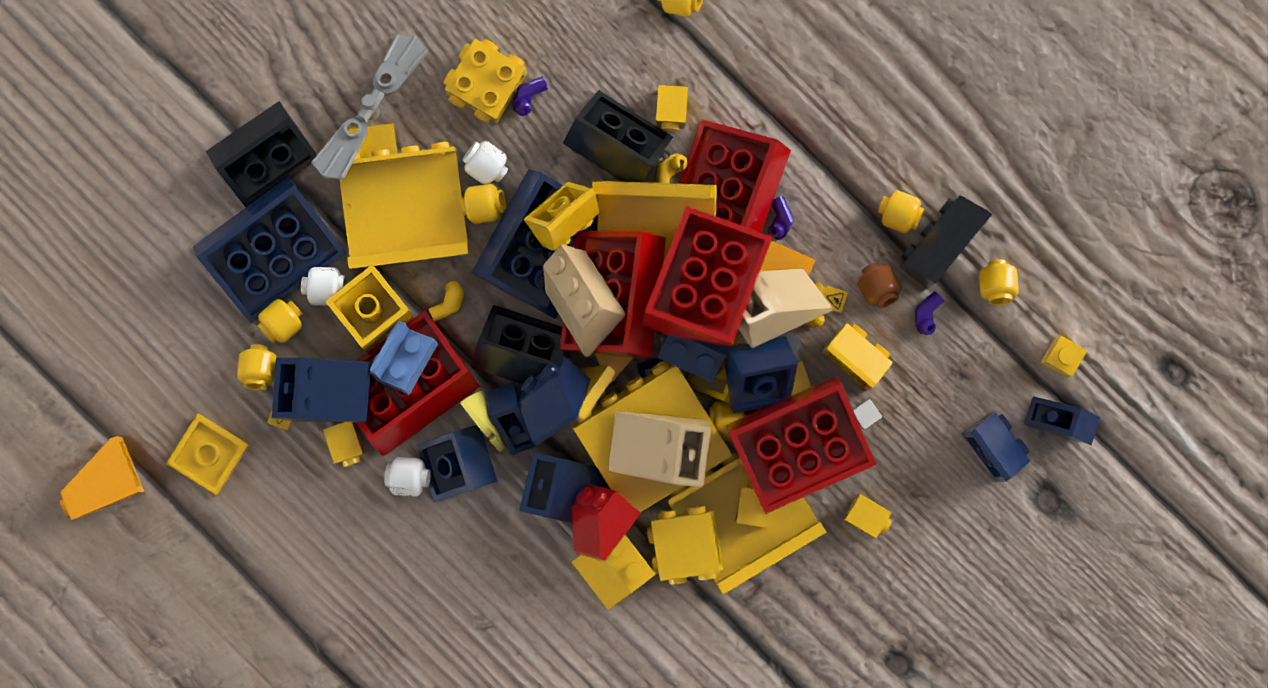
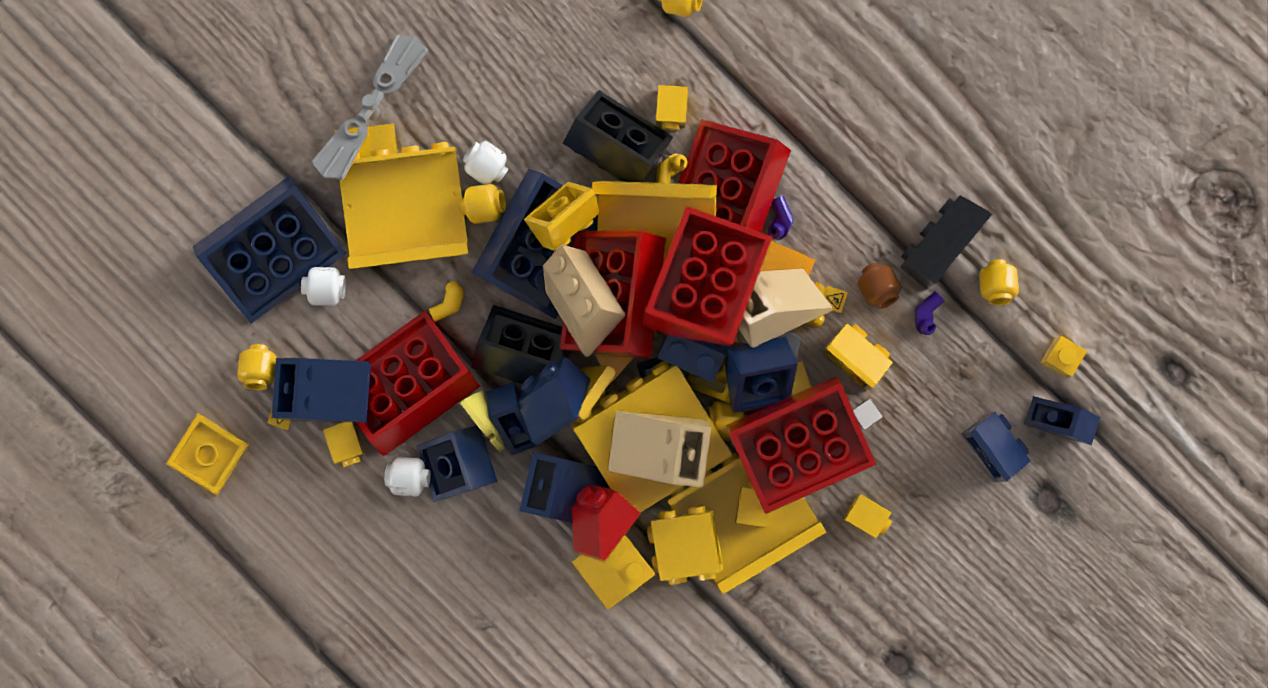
(102, 482): light orange slope -> none
(261, 154): black slope -> none
(280, 321): yellow head -> none
(369, 308): yellow slope -> none
(402, 358): medium blue bracket -> none
(484, 80): yellow brick -> none
(525, 93): dark purple arm -> none
(901, 212): yellow head -> none

